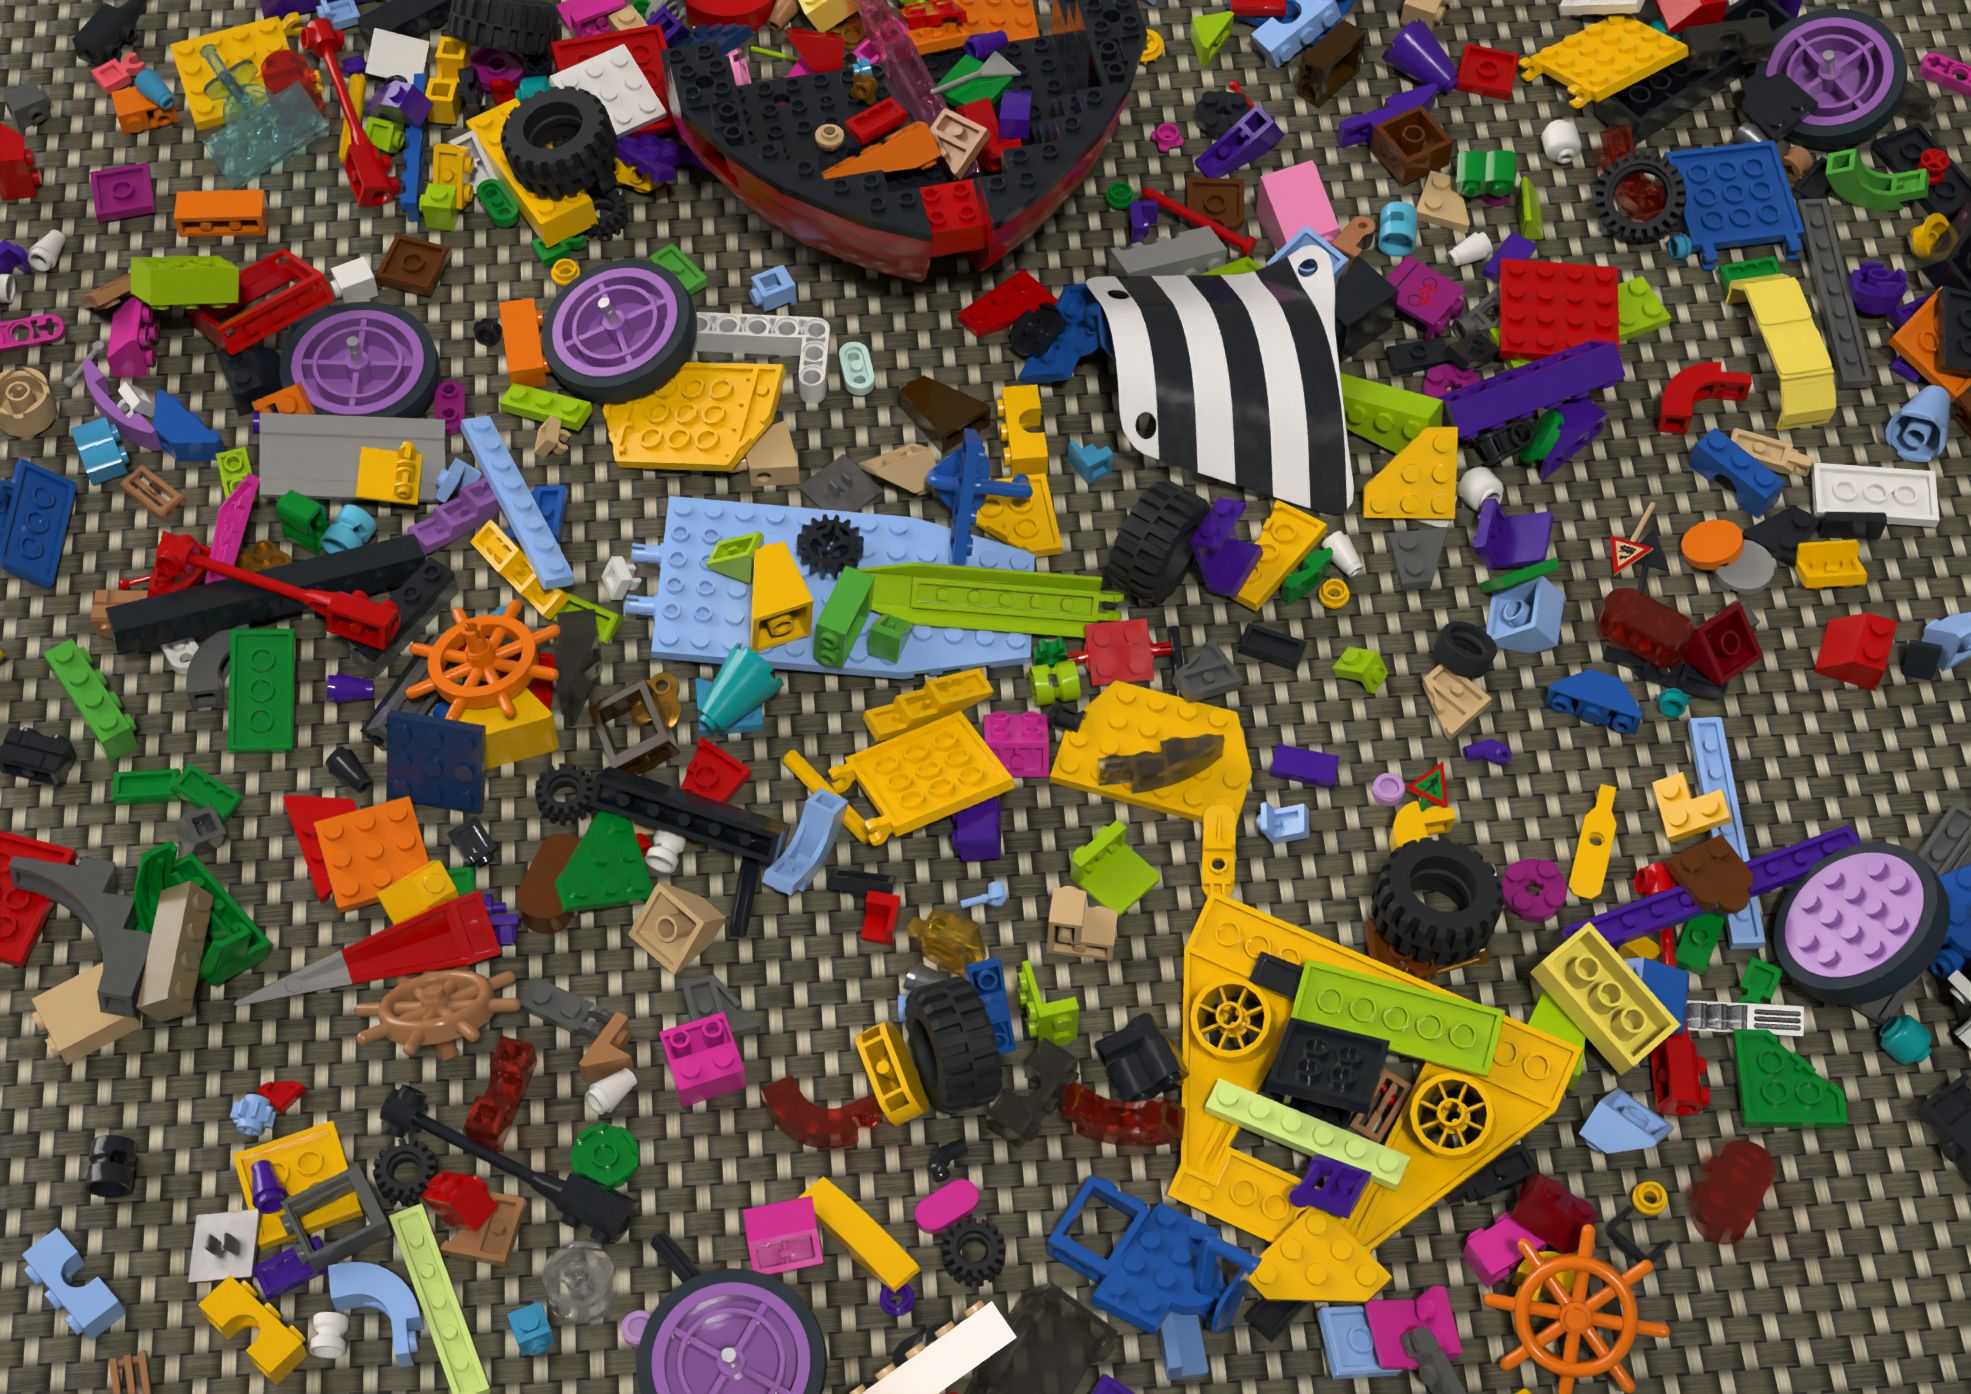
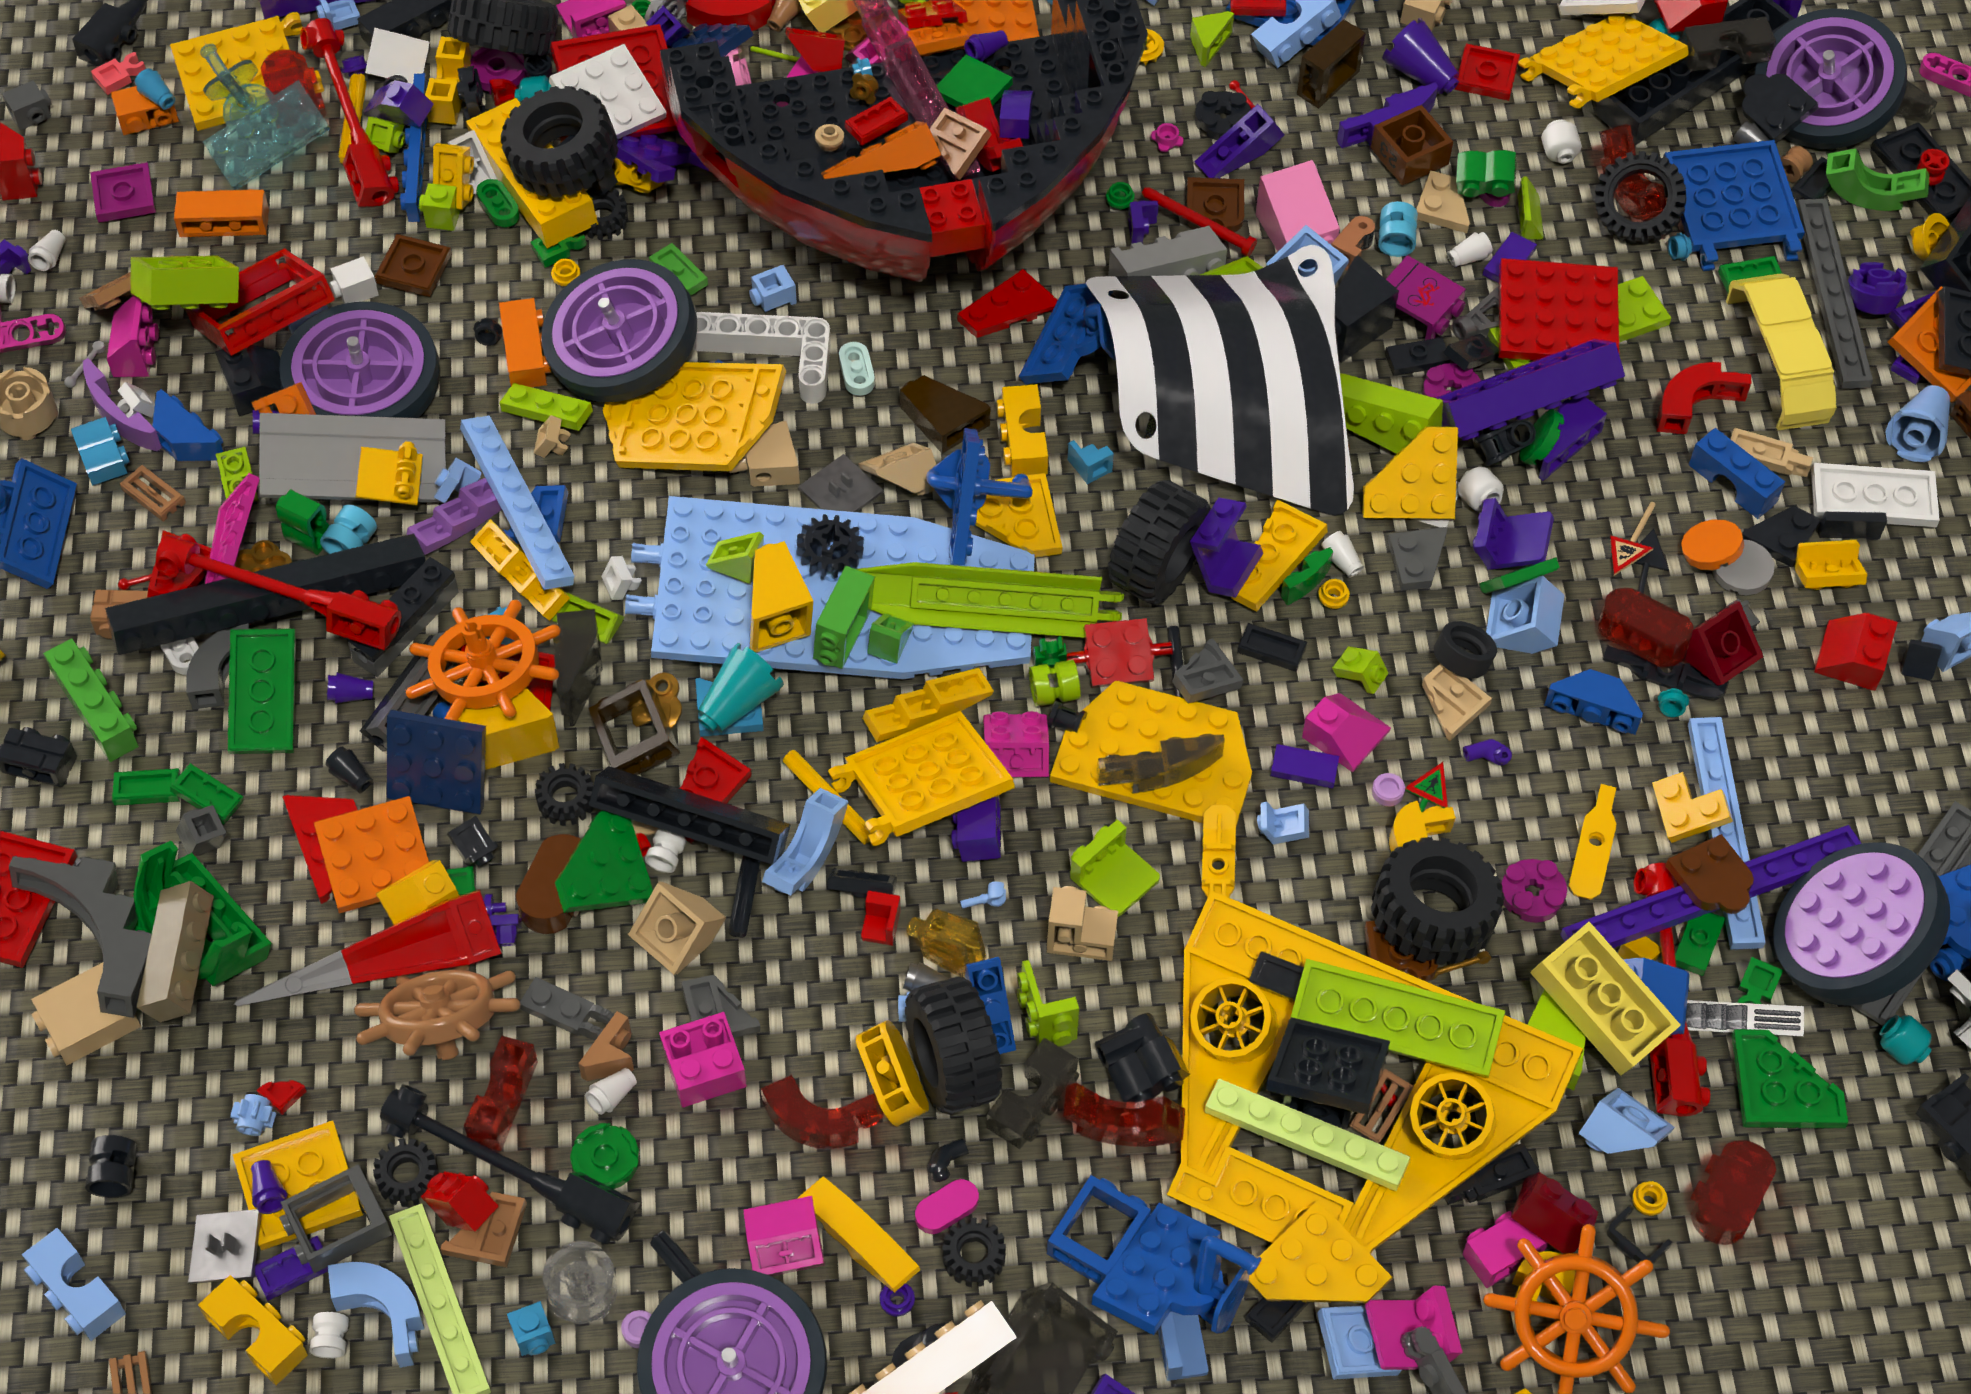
(450, 405): magenta plate -> none
(993, 67): light grey piece -> none
(1037, 330): black plate -> none
(1340, 1191): dark purple plate -> none
(1344, 730): none -> dark pink slope

